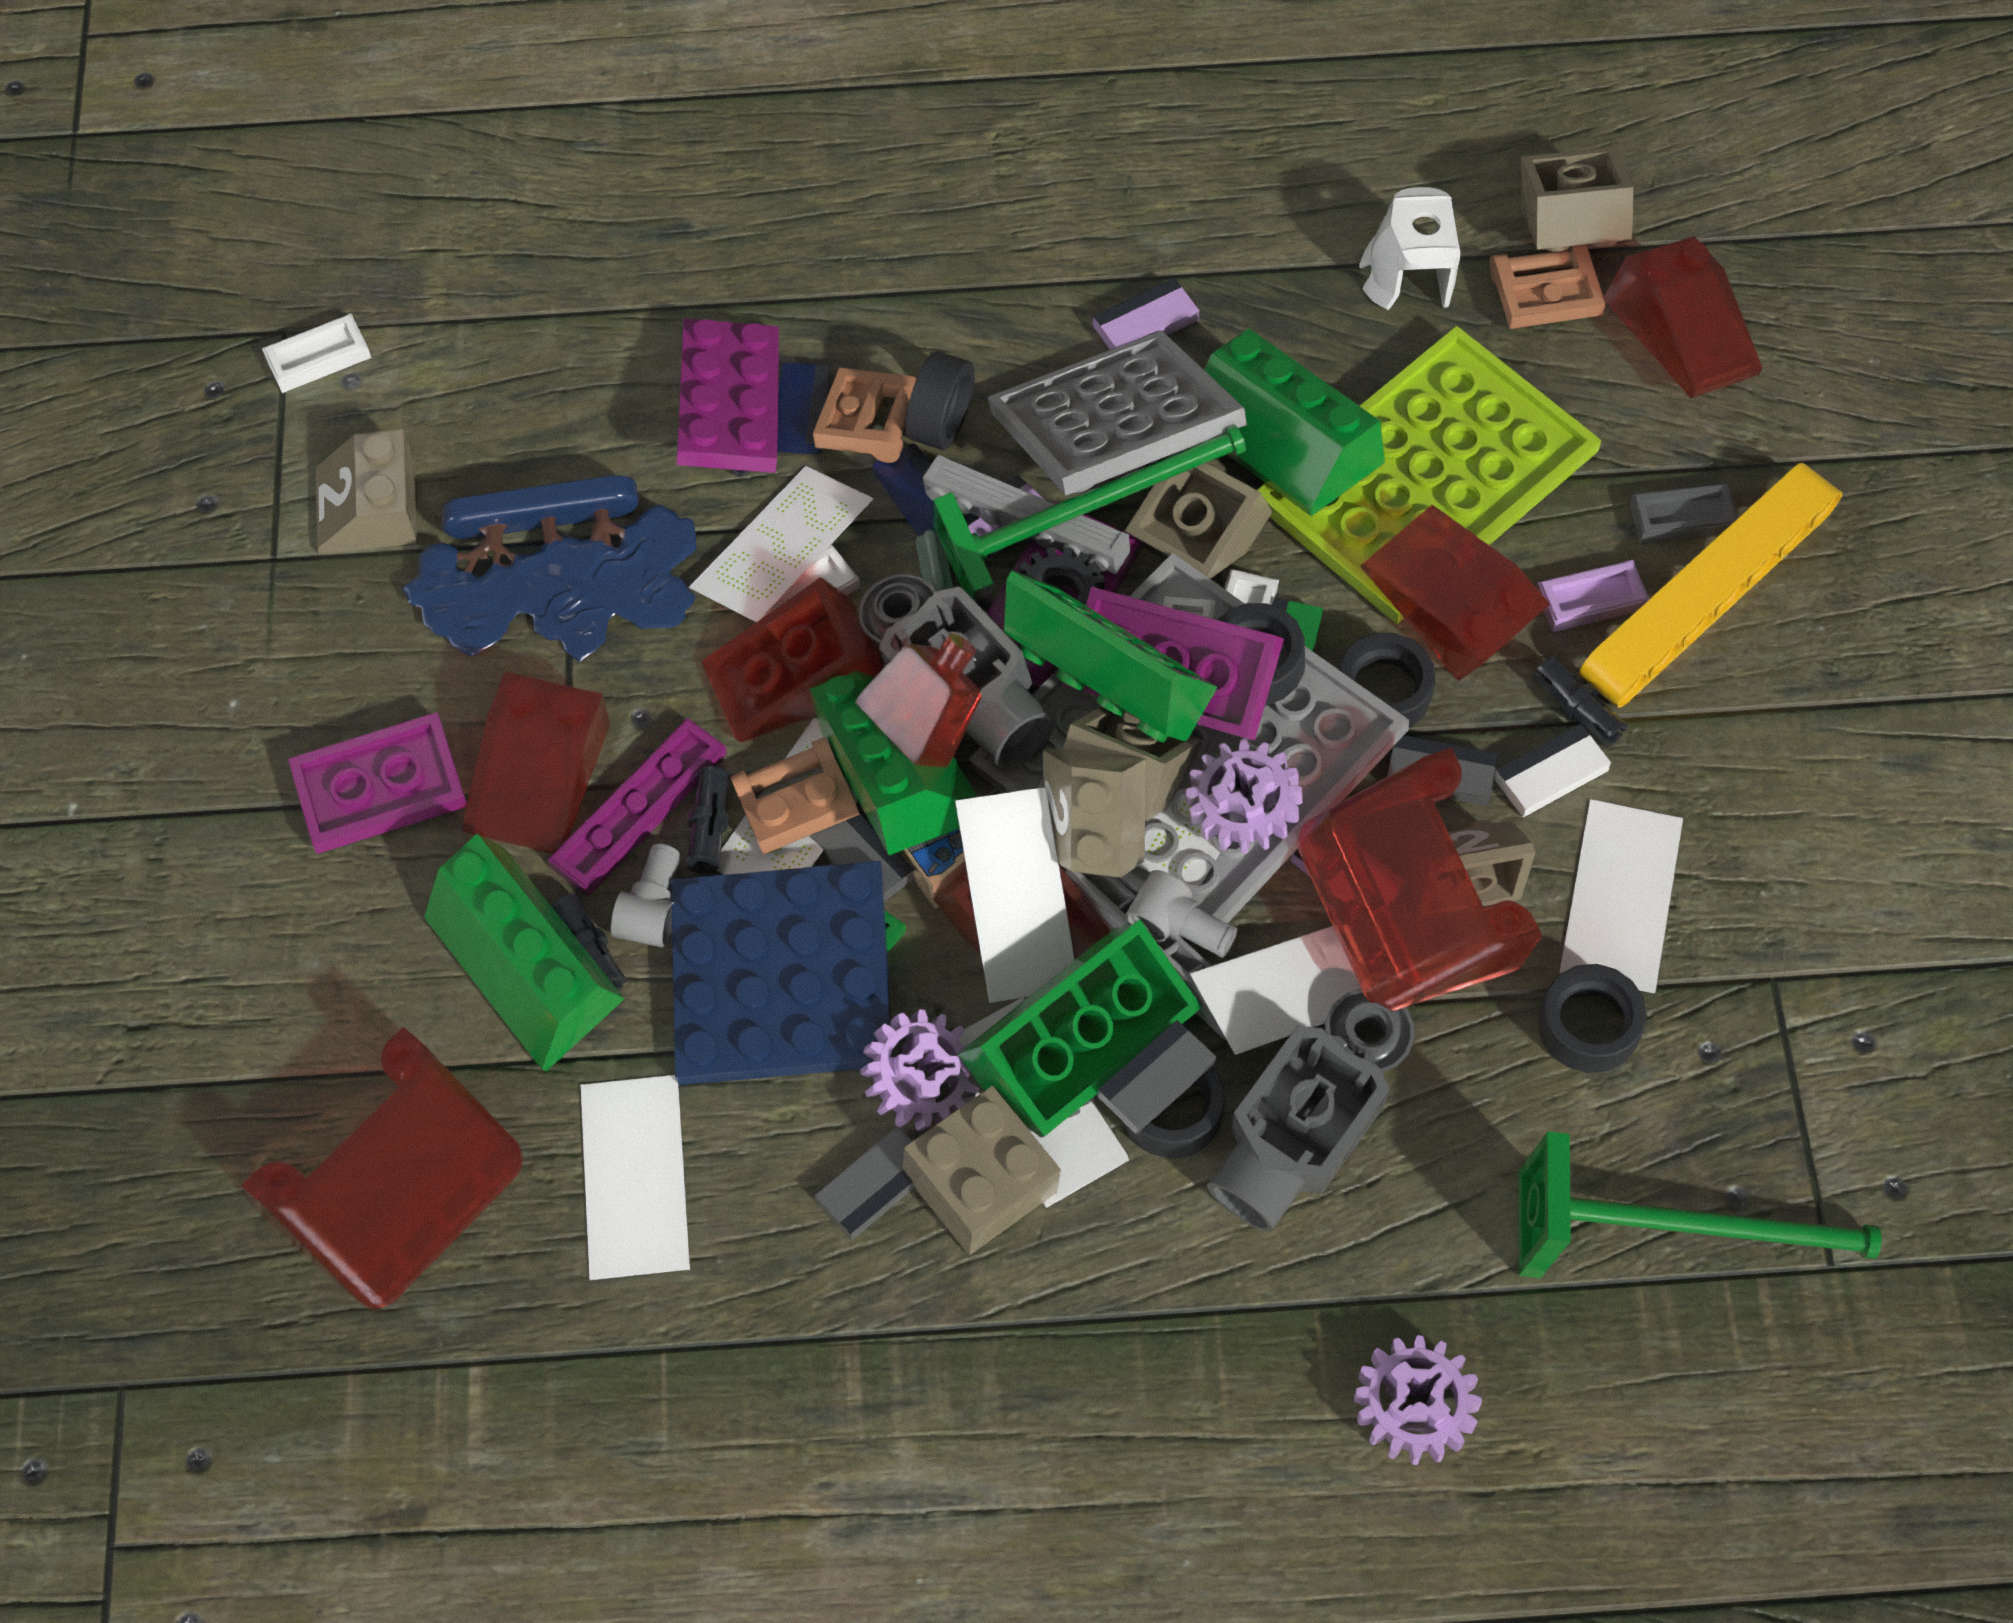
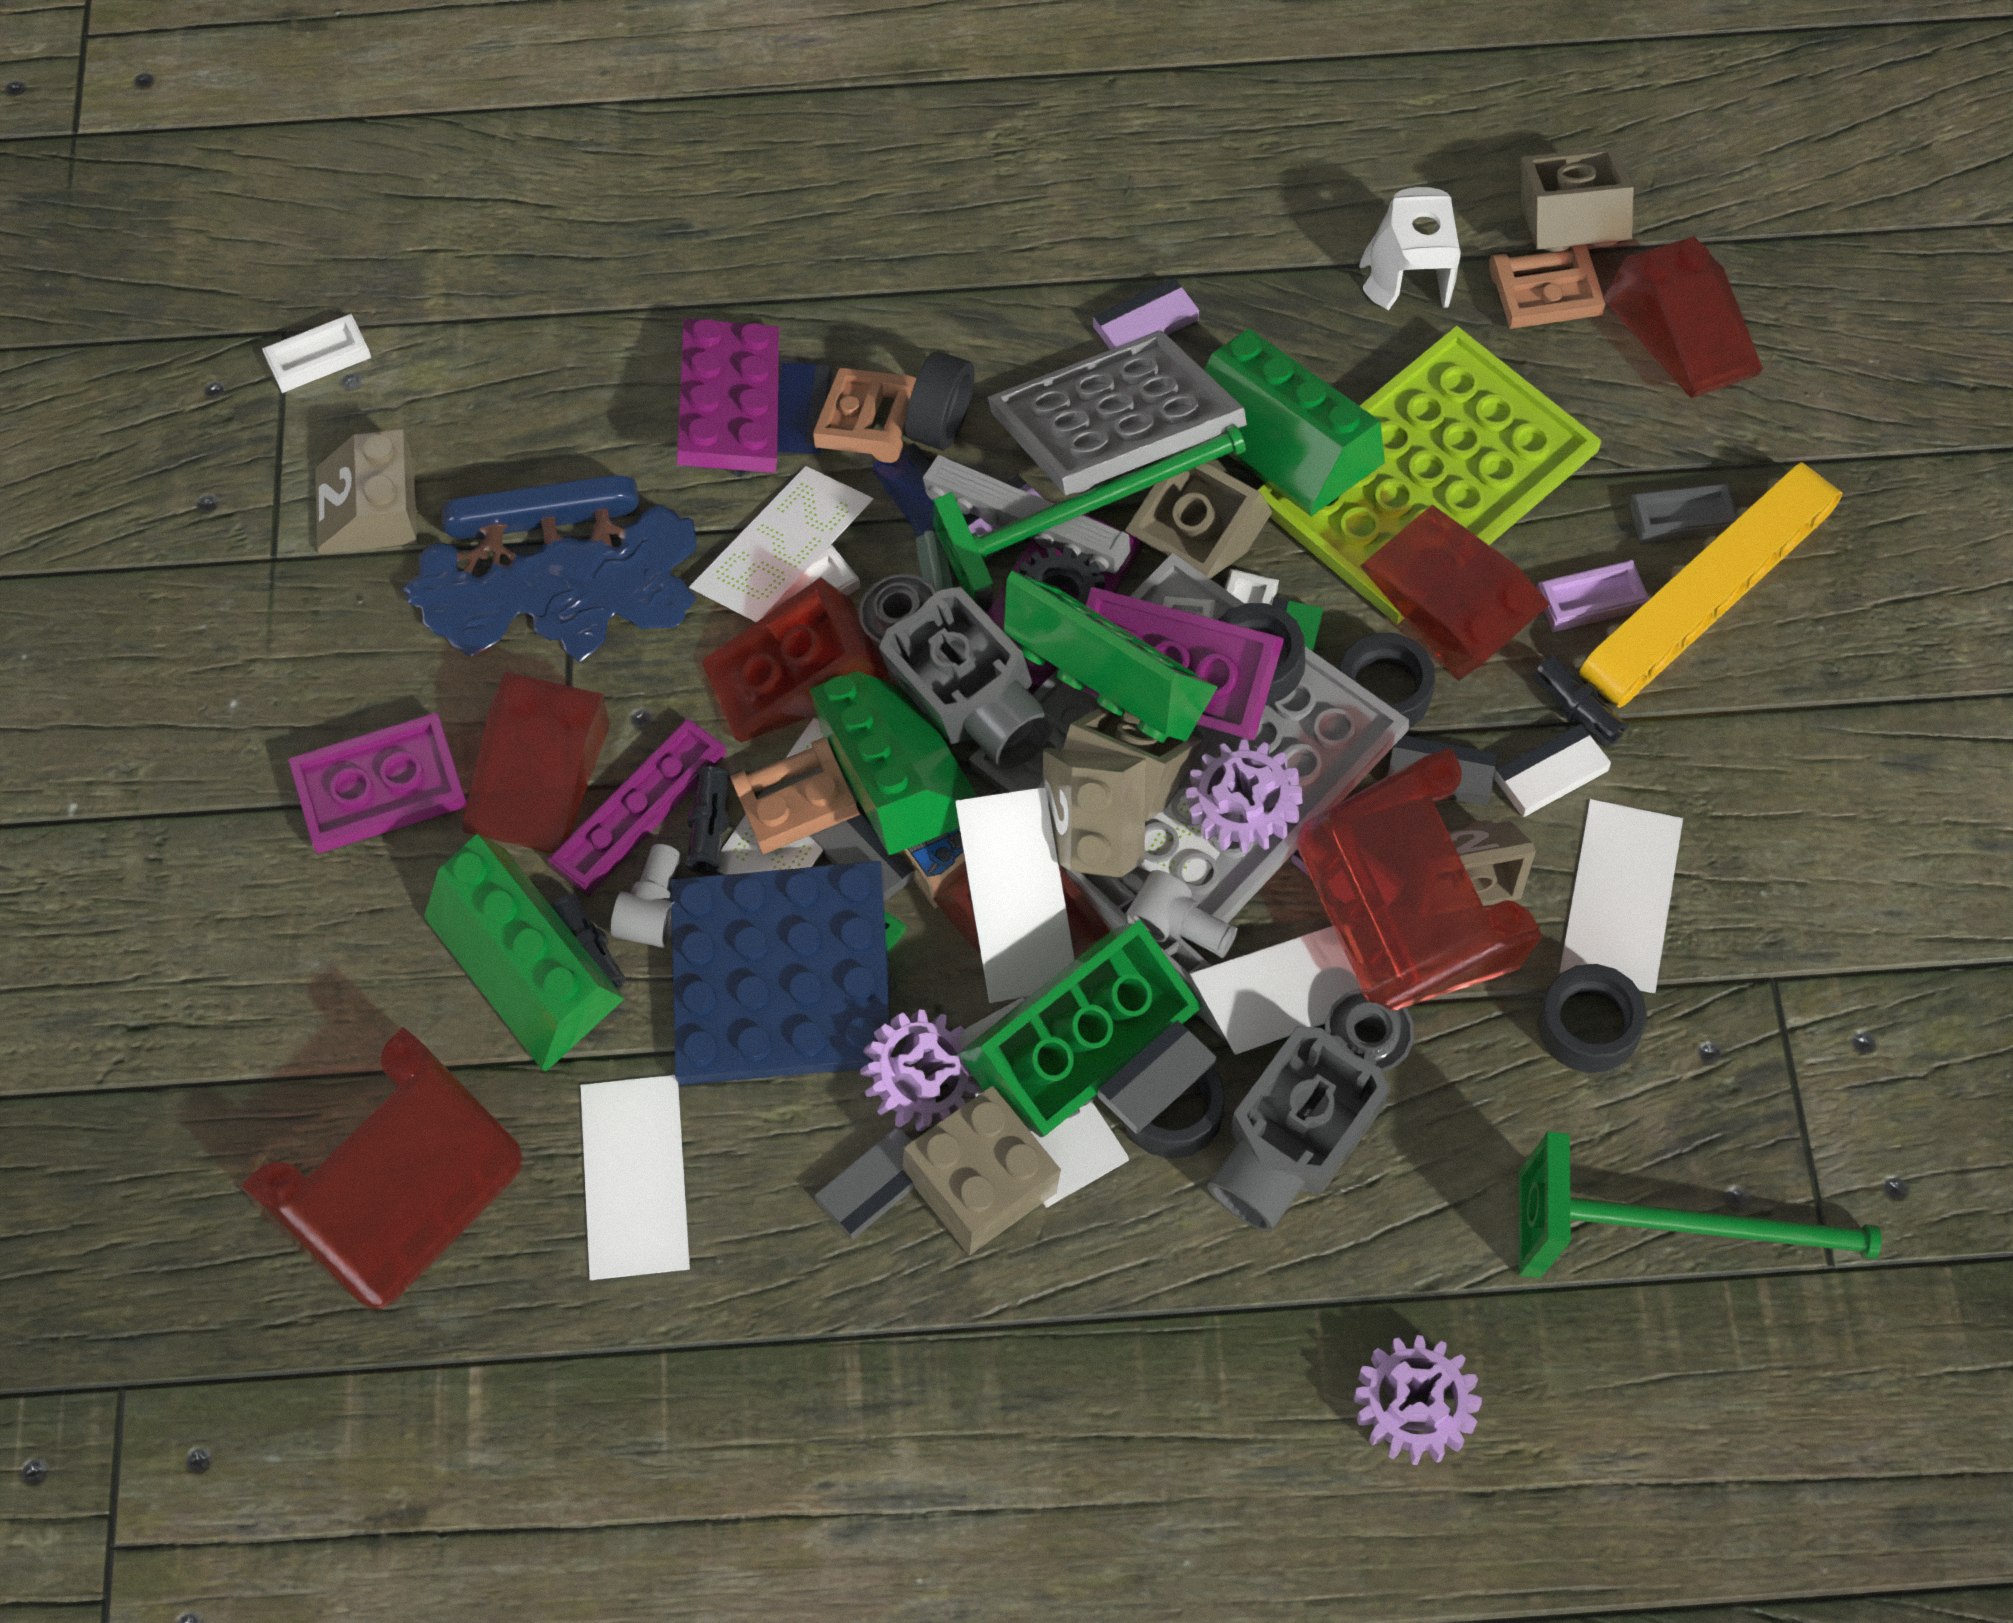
(924, 700): clear red torso -> none

